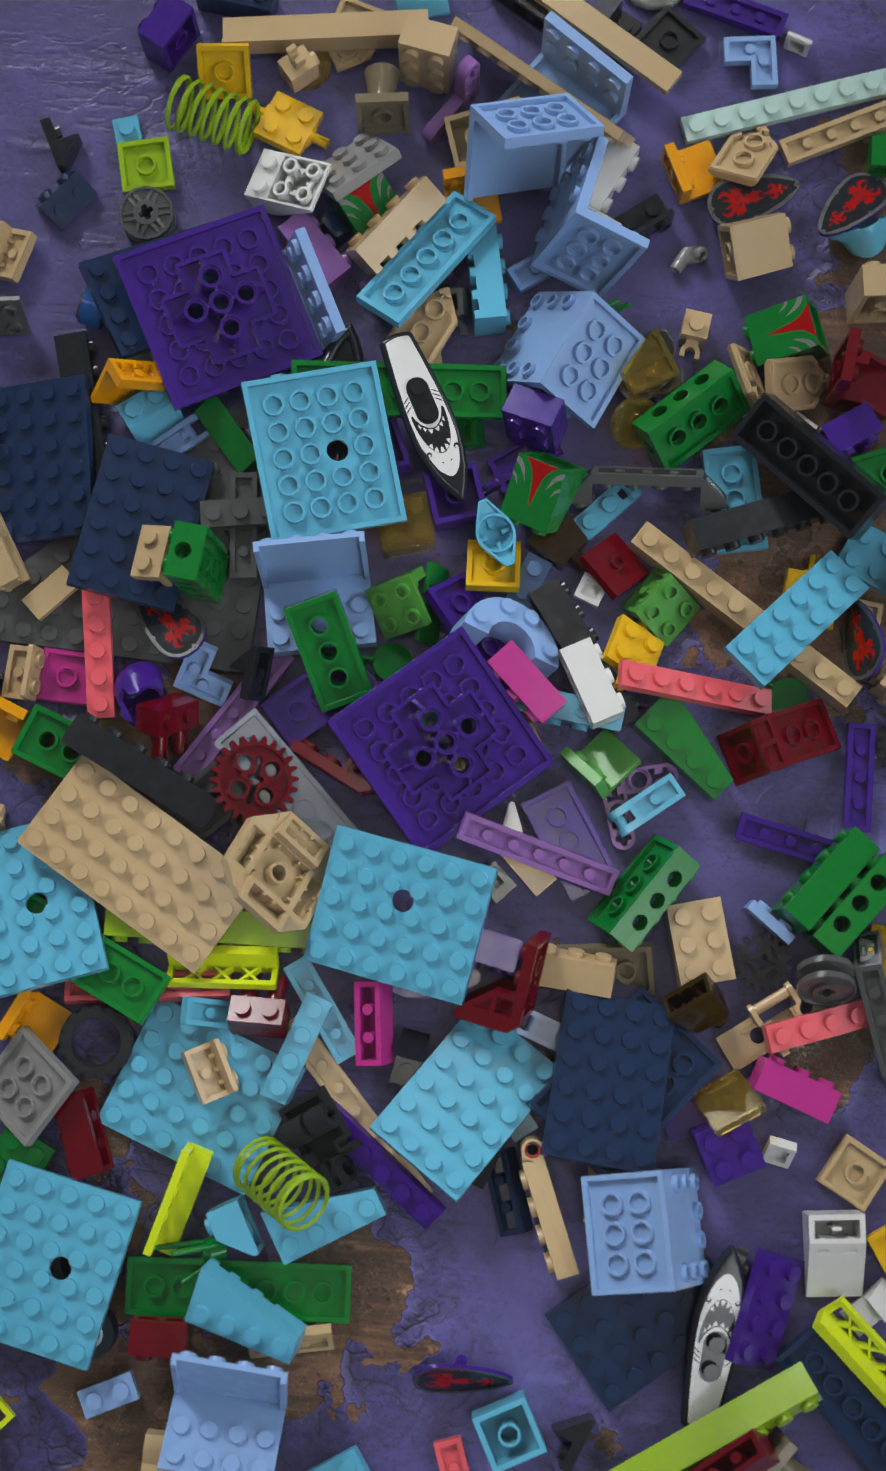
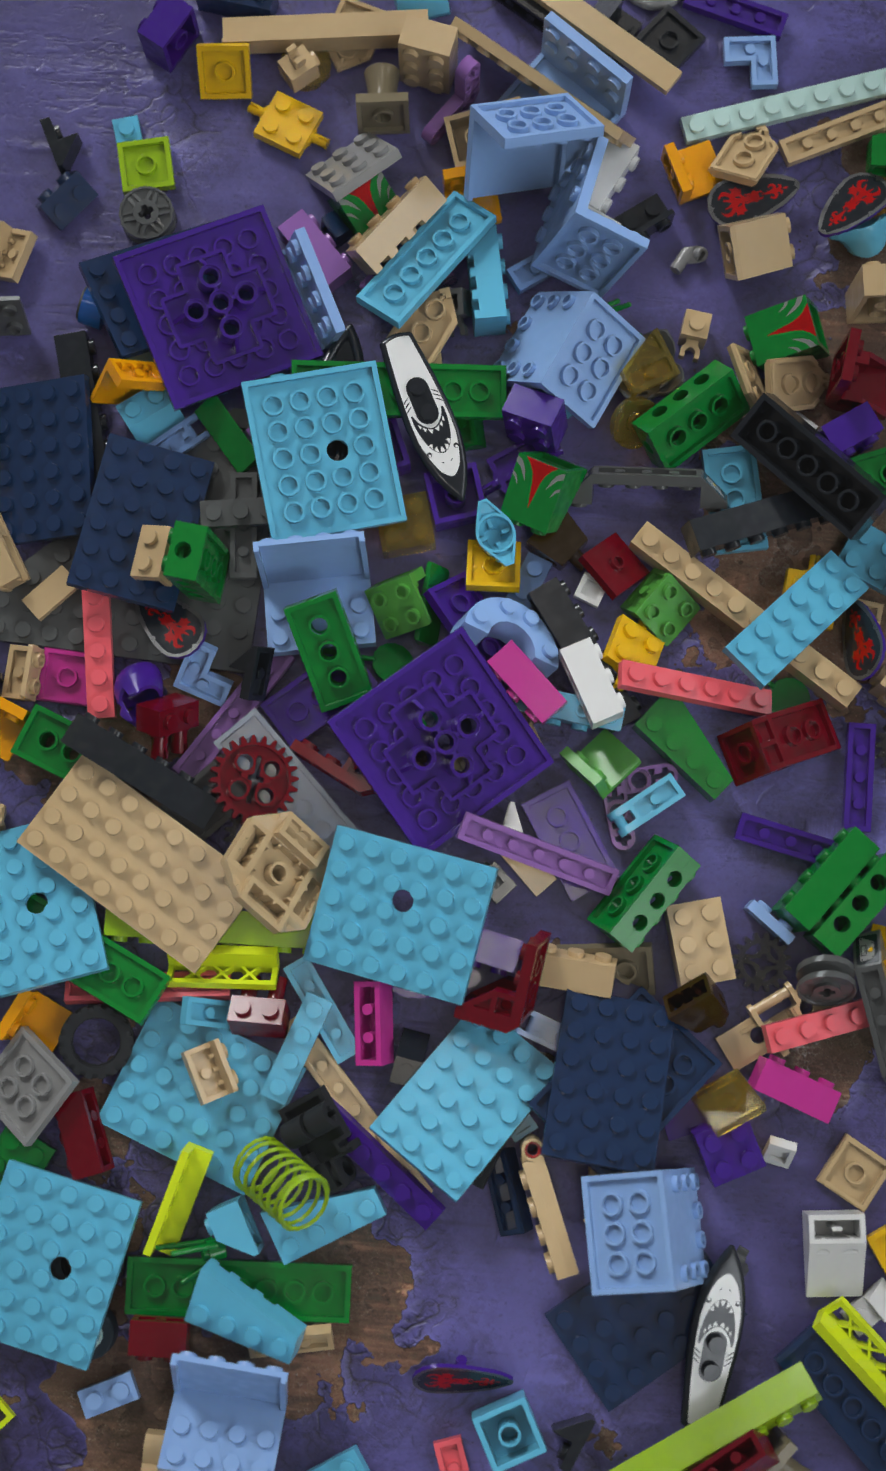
(240, 147): lime piece -> none
(286, 183): white slope -> none
(605, 510): medium azure plate -> none
(764, 1310): dark purple plate -> none
(797, 43): white slope -> none

